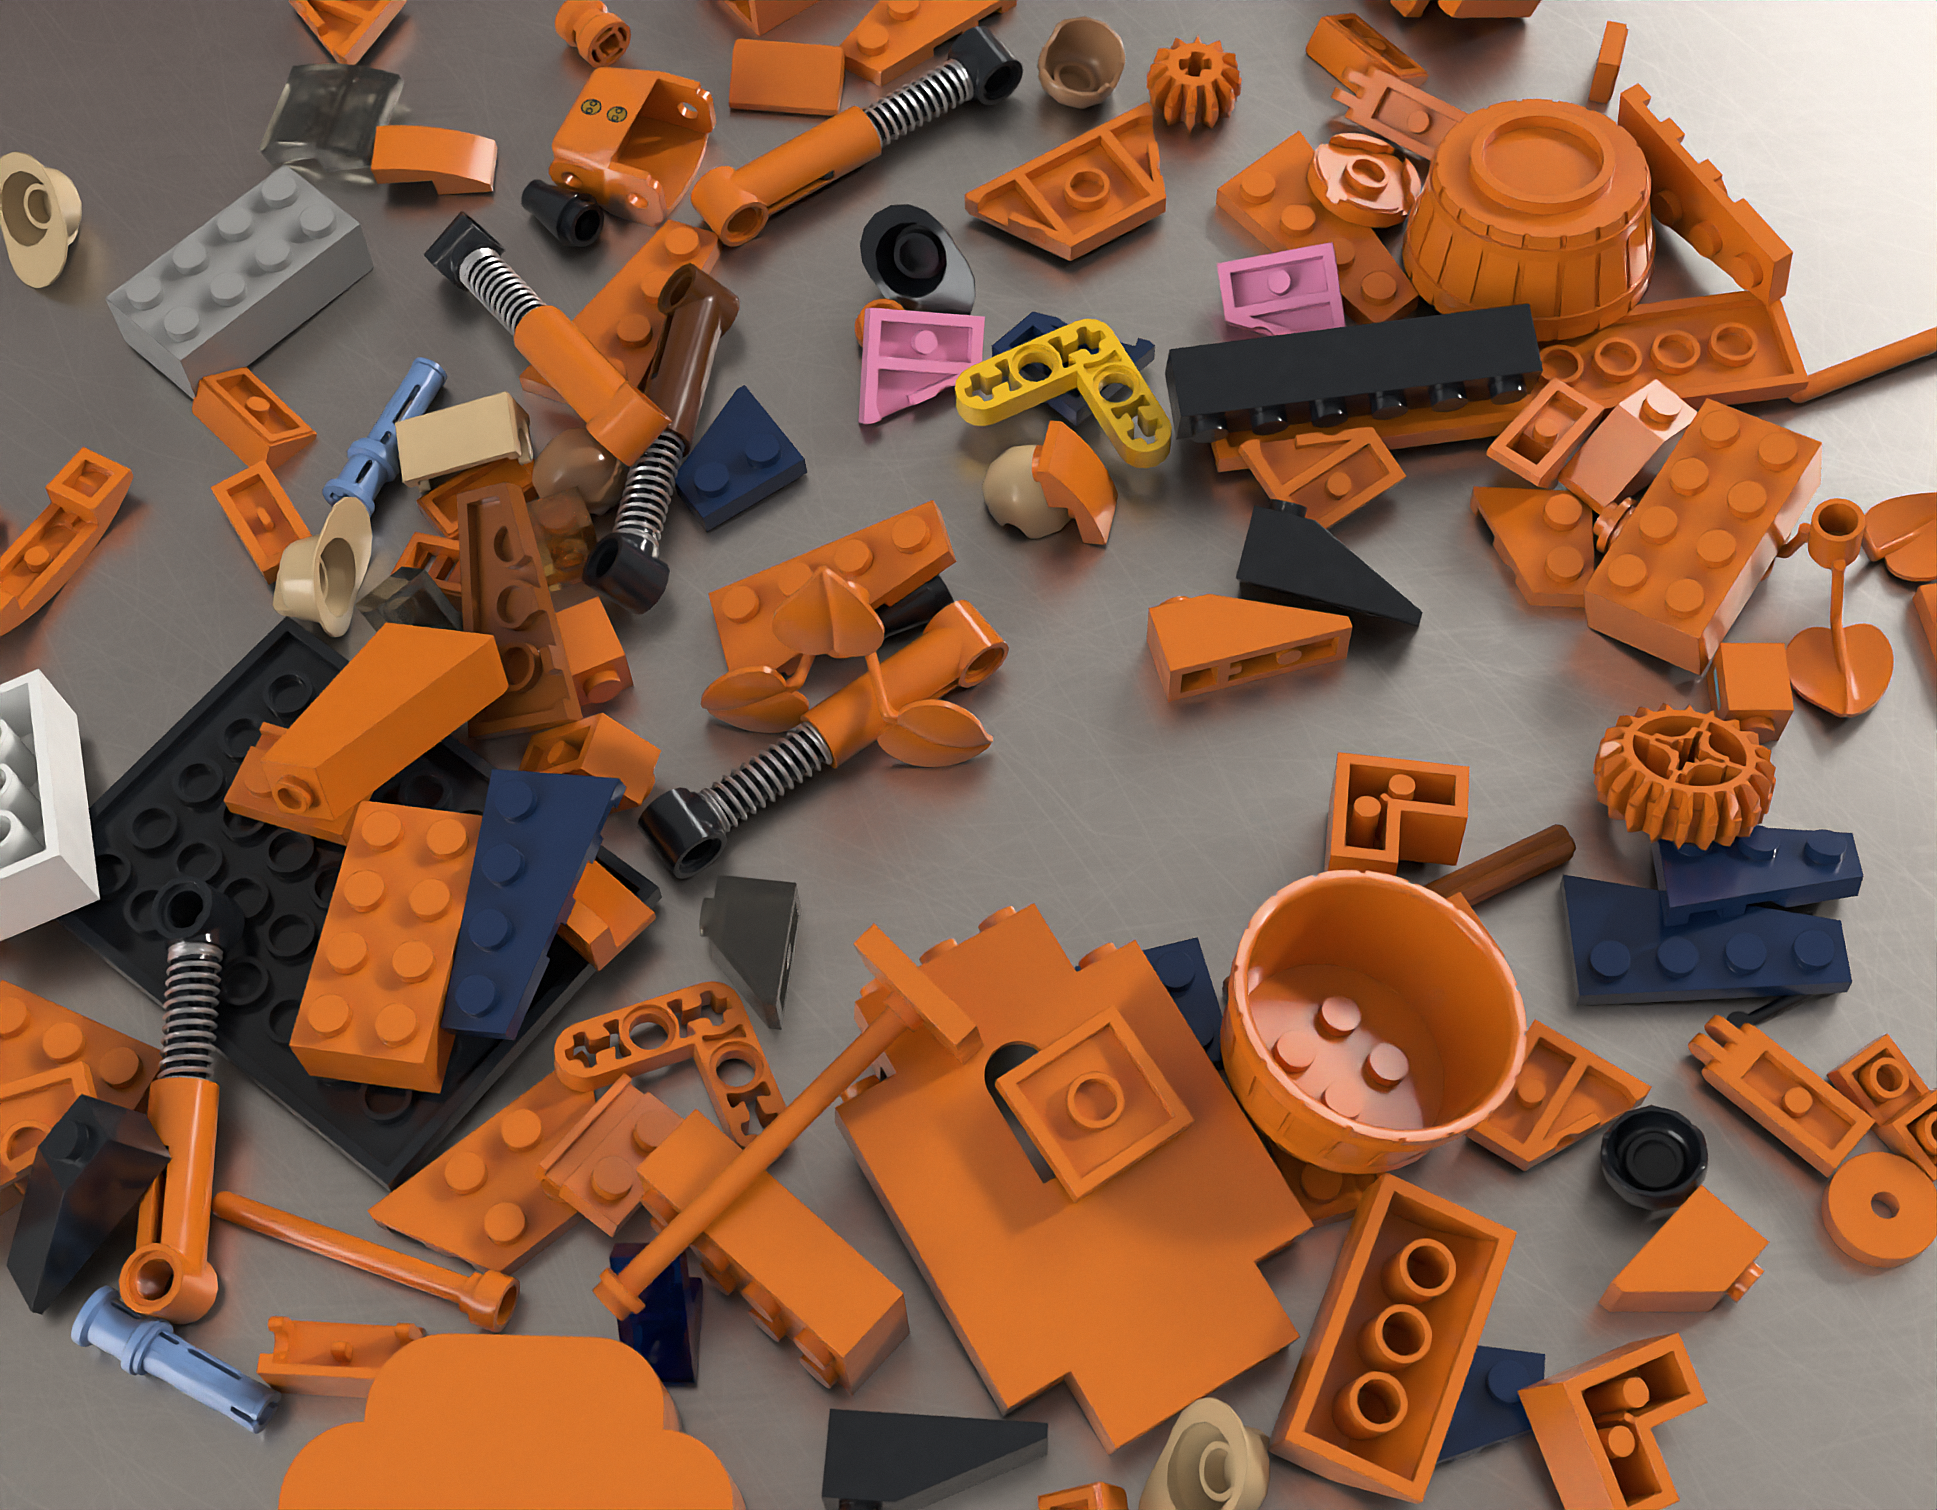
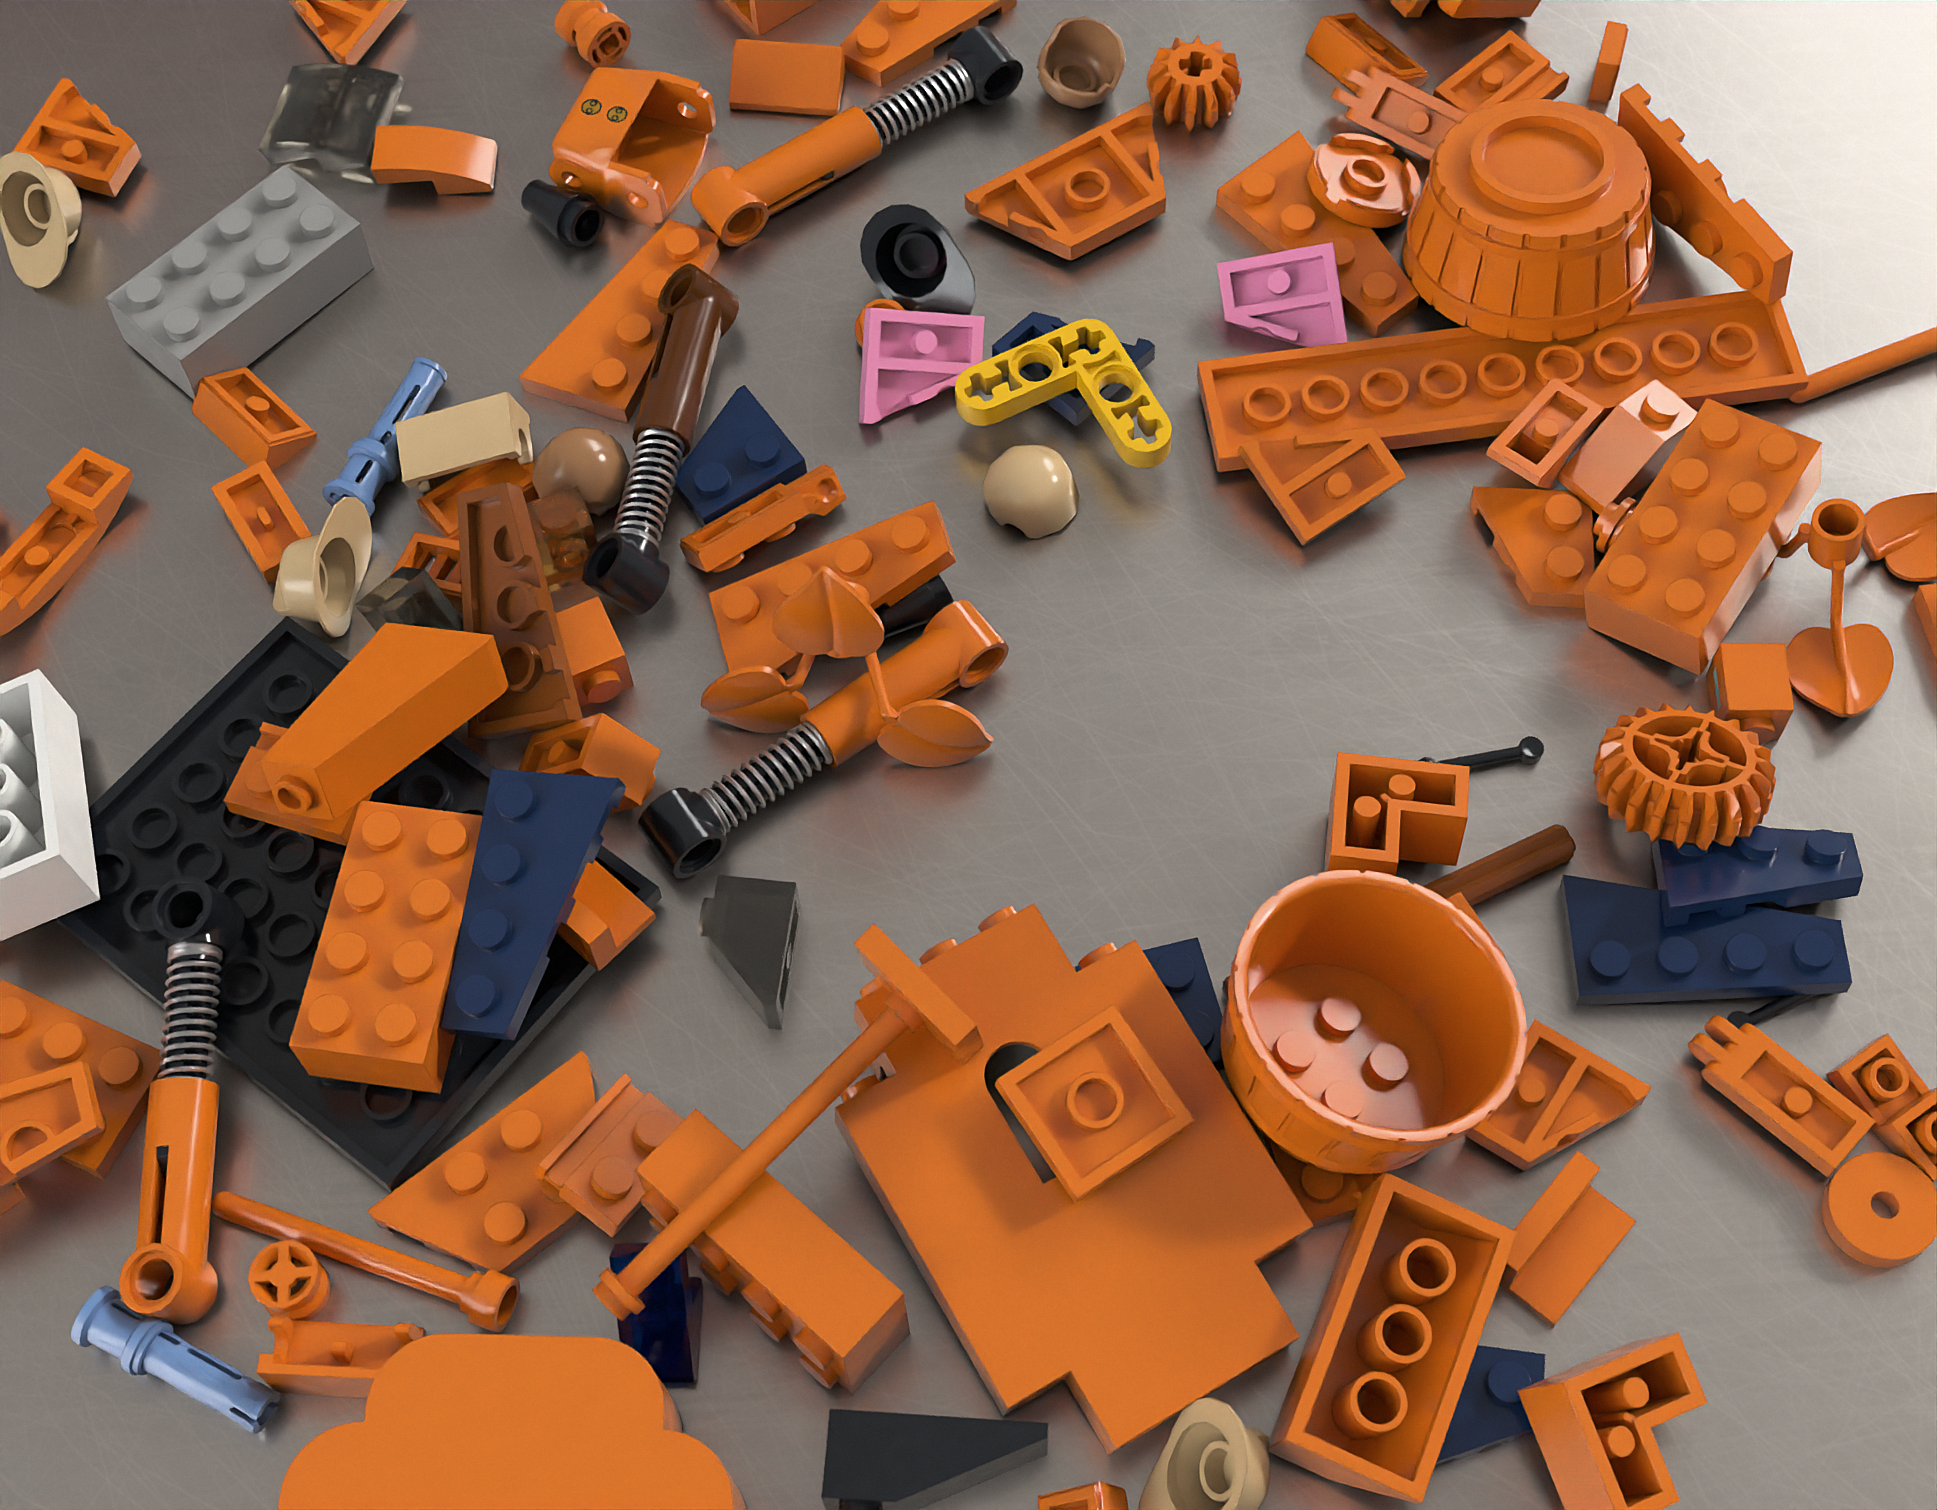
(78, 1192): black slope -> none
(80, 142): none -> orange wing
(278, 1271): none -> orange wheel
(609, 404): orange piece -> none
(703, 1042): orange beam -> none
(763, 518): none -> orange hinge
(1075, 480): orange slope -> none
(1233, 641): orange slope -> none
(1308, 562): black slope -> none
(1352, 373): black brick -> none
(1502, 73): none -> orange plate
(1528, 751): none -> black hinge
(1563, 1242): none -> orange panel
(1654, 1158): black hair -> none
(1690, 1261): orange slope -> none

